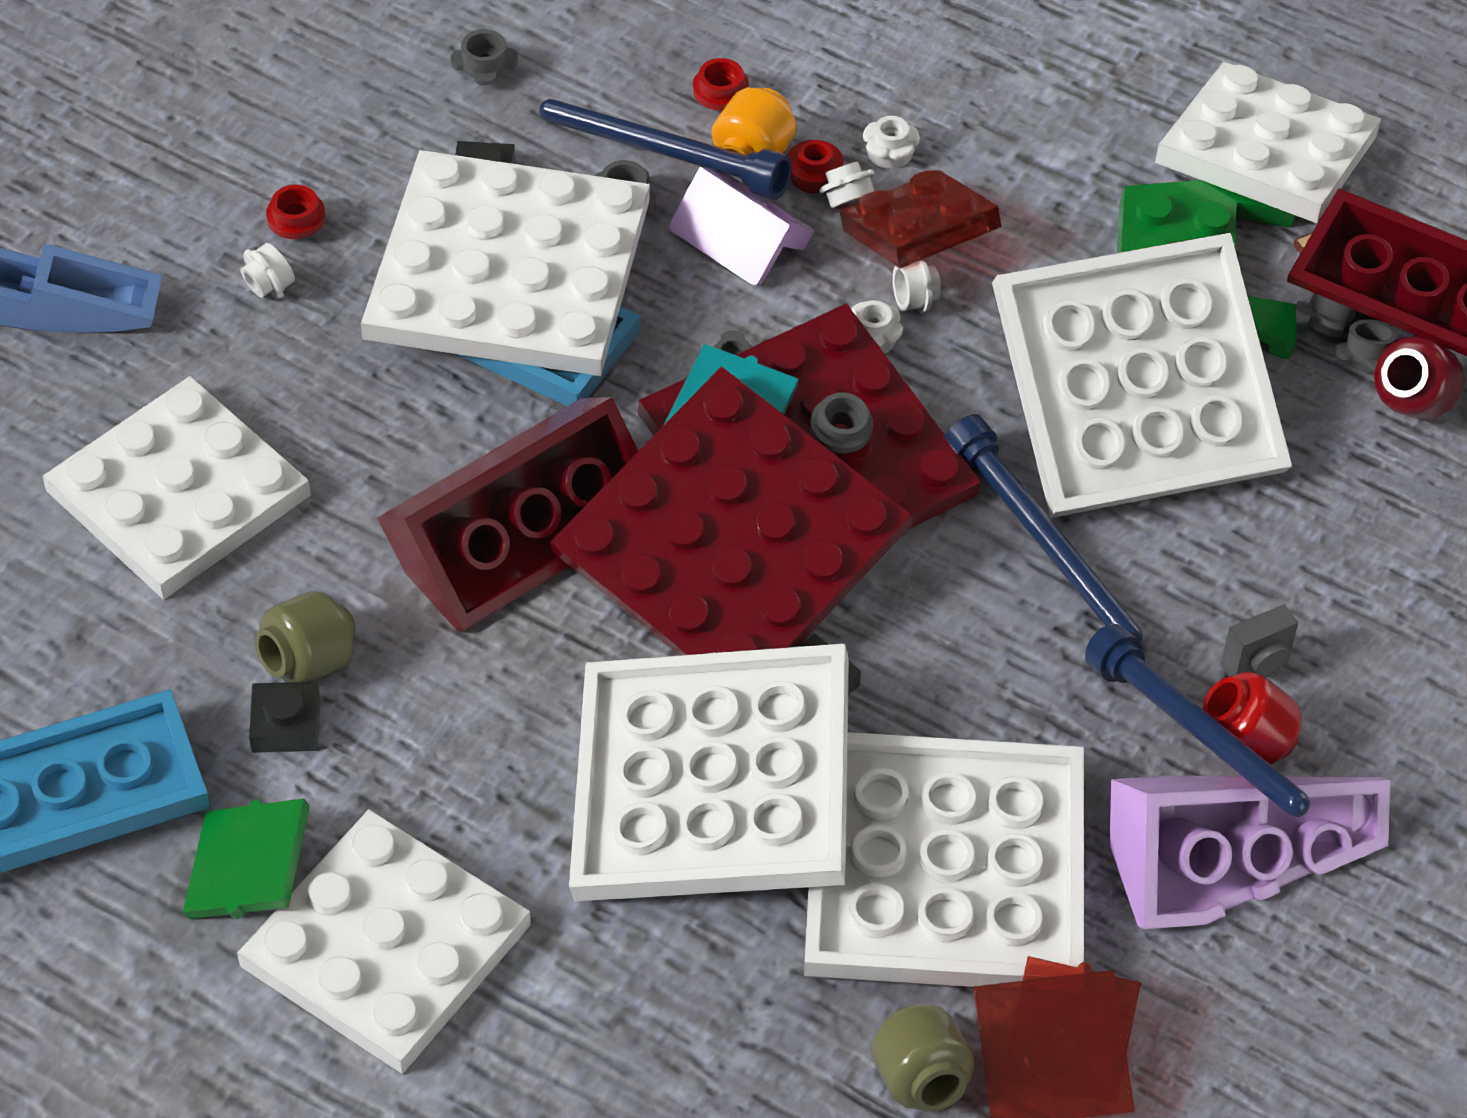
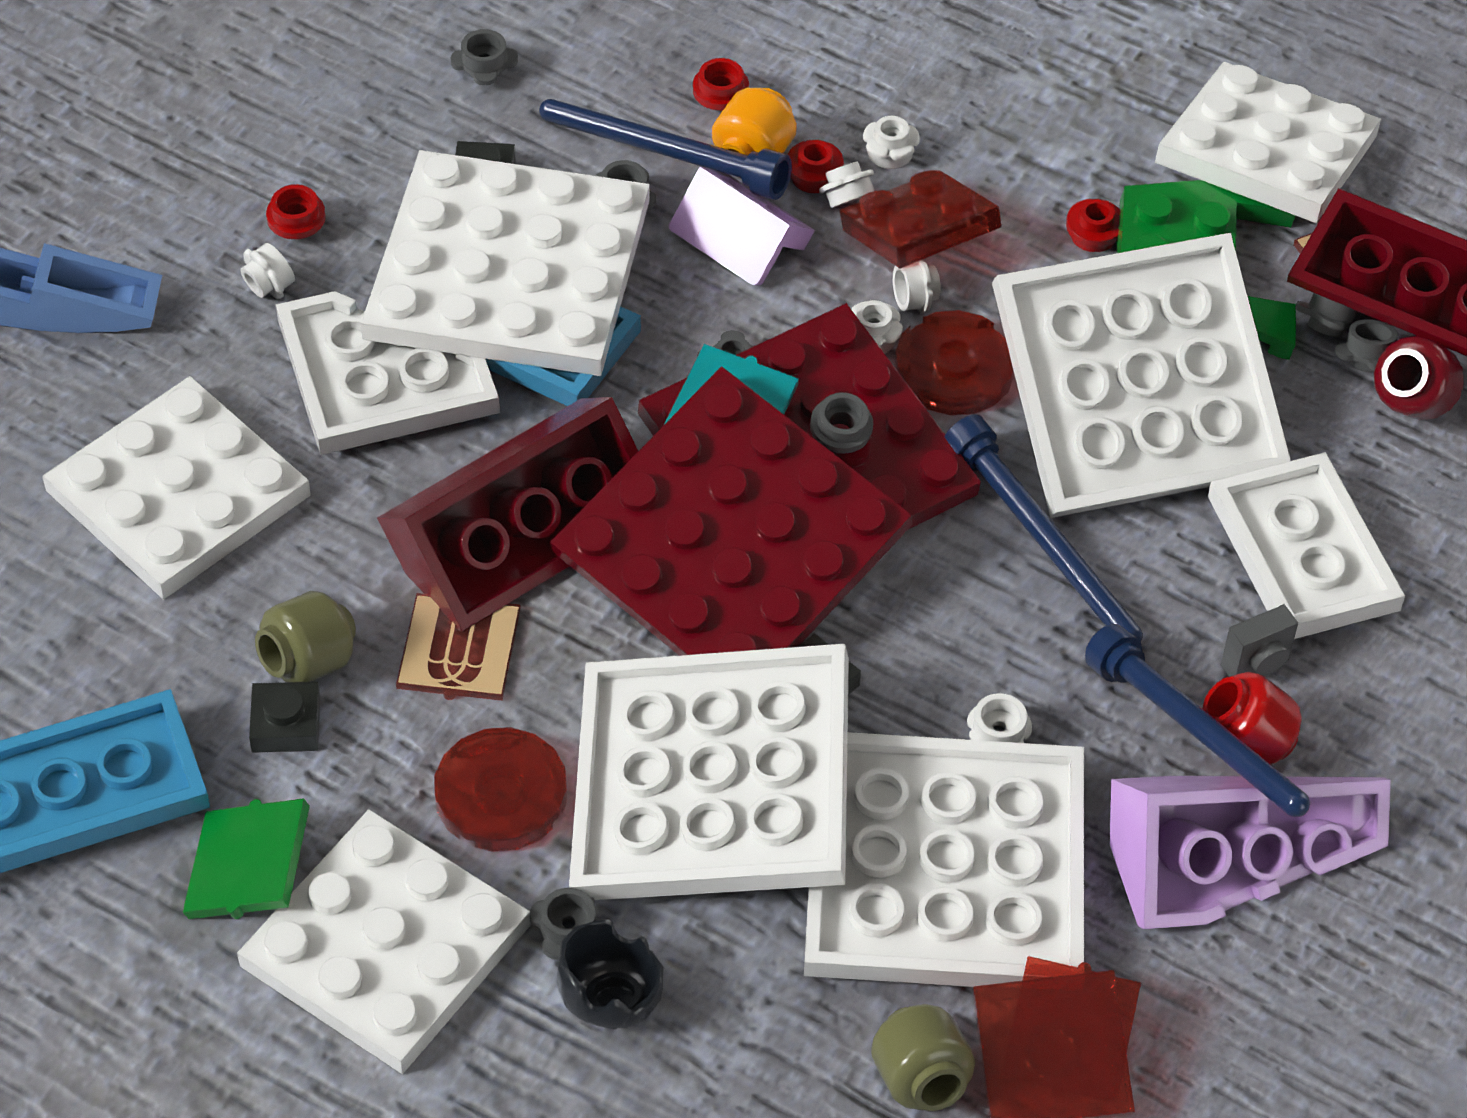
(374, 389): none -> white plate
(457, 662): none -> piece
(500, 788): none -> clear red tile
(558, 907): none -> dark grey plate
(608, 976): none -> black hair
(955, 362): none -> clear red tile
(999, 711): none -> white plate
(1093, 224): none -> red plate
(1306, 544): none -> white plate

